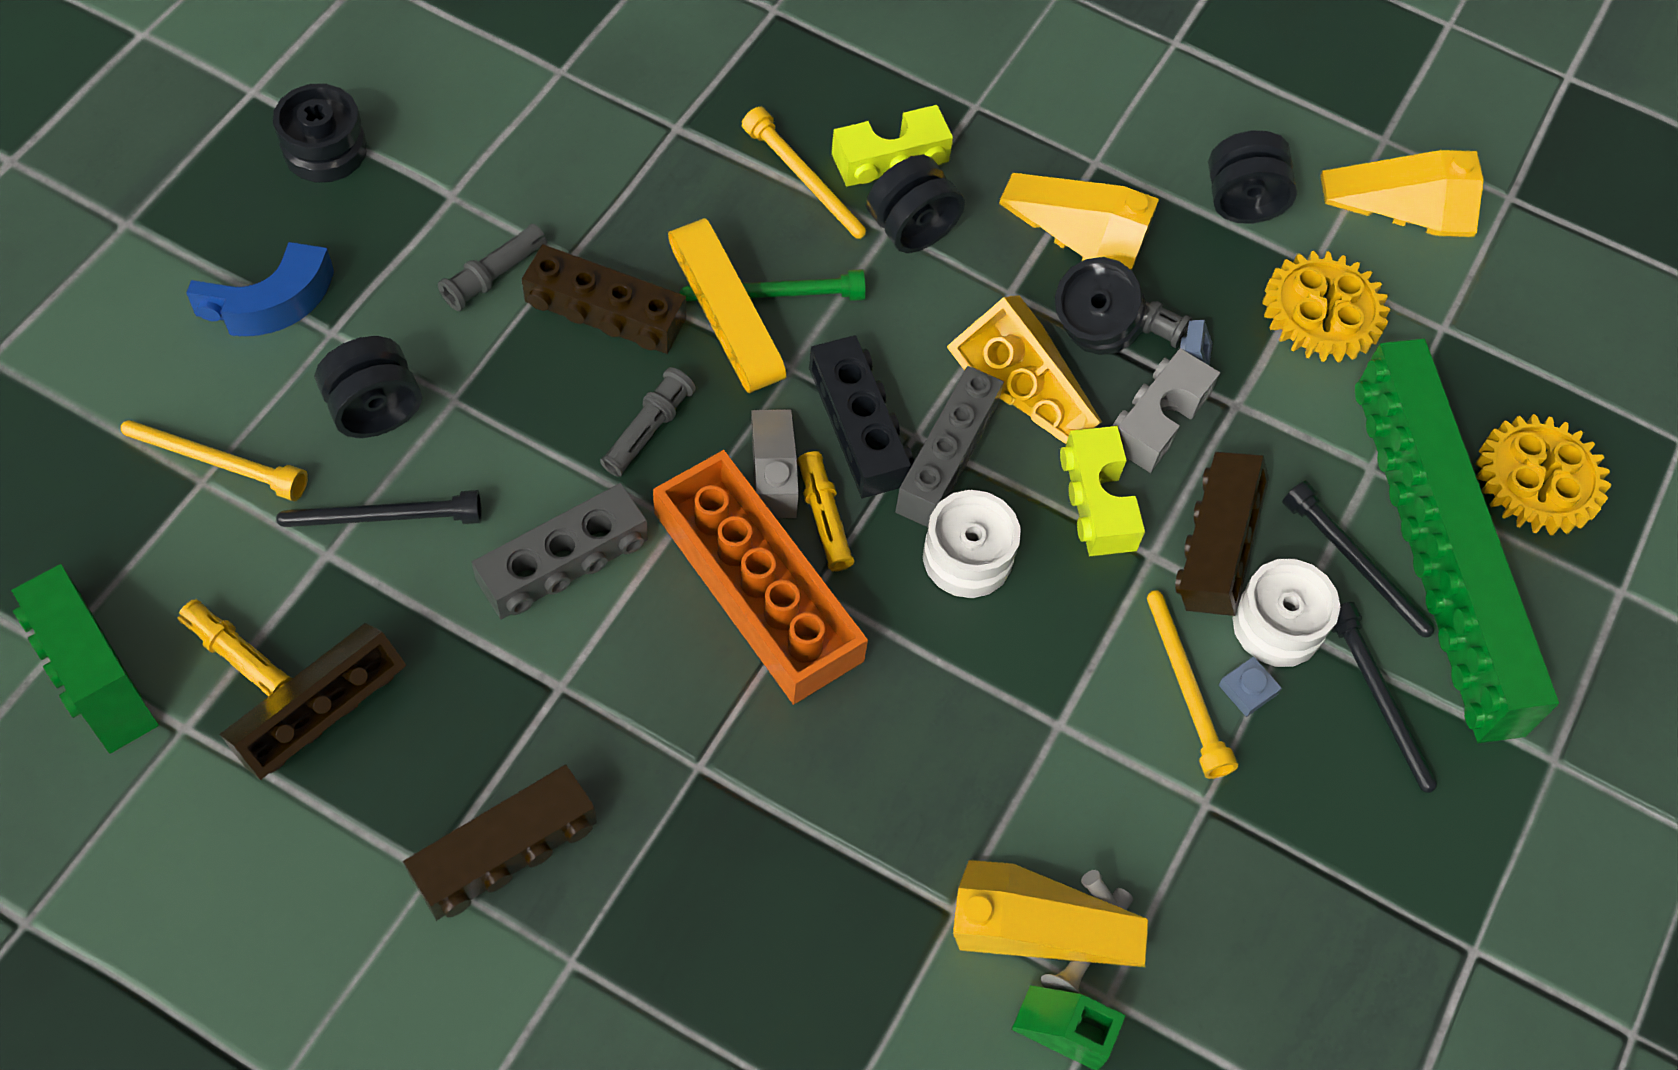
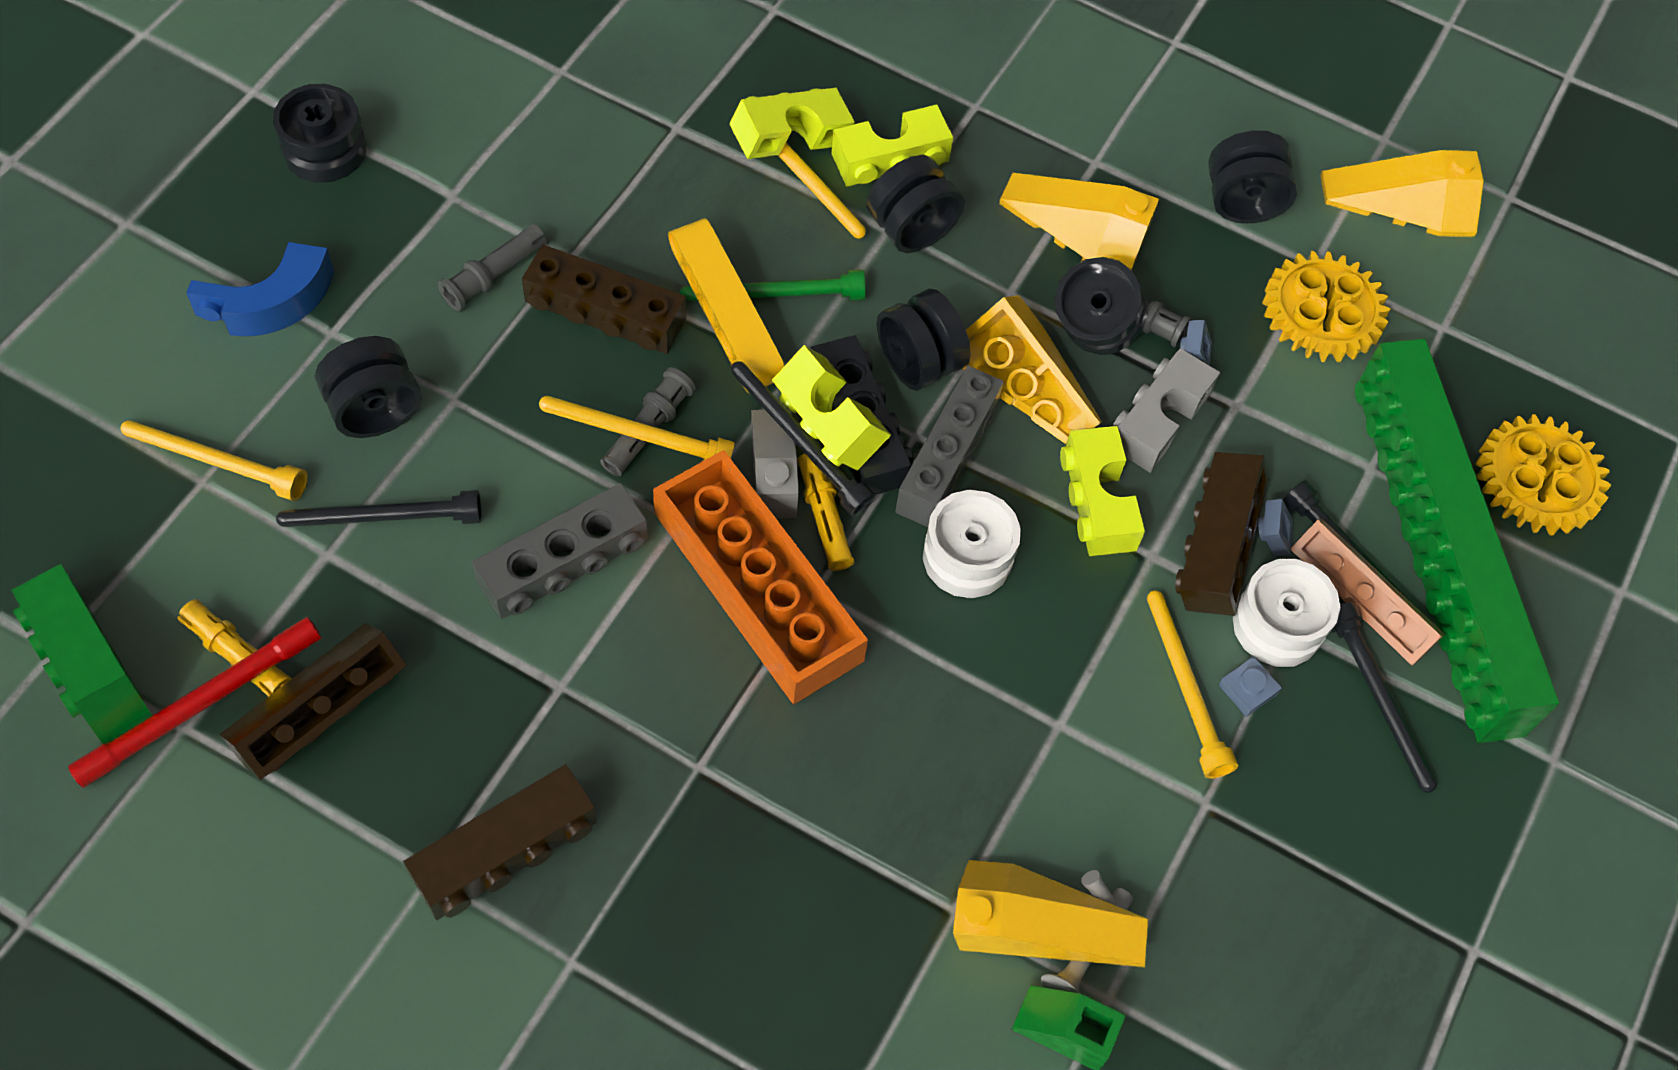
(112, 754): none -> red piece
(635, 429): none -> yellow piece
(767, 121): none -> neon yellow arch
(848, 432): none -> neon yellow arch
(853, 494): none -> black piece
(923, 339): none -> black wheel
(1276, 527): none -> sand blue plate
(1373, 594): none -> nougat plate

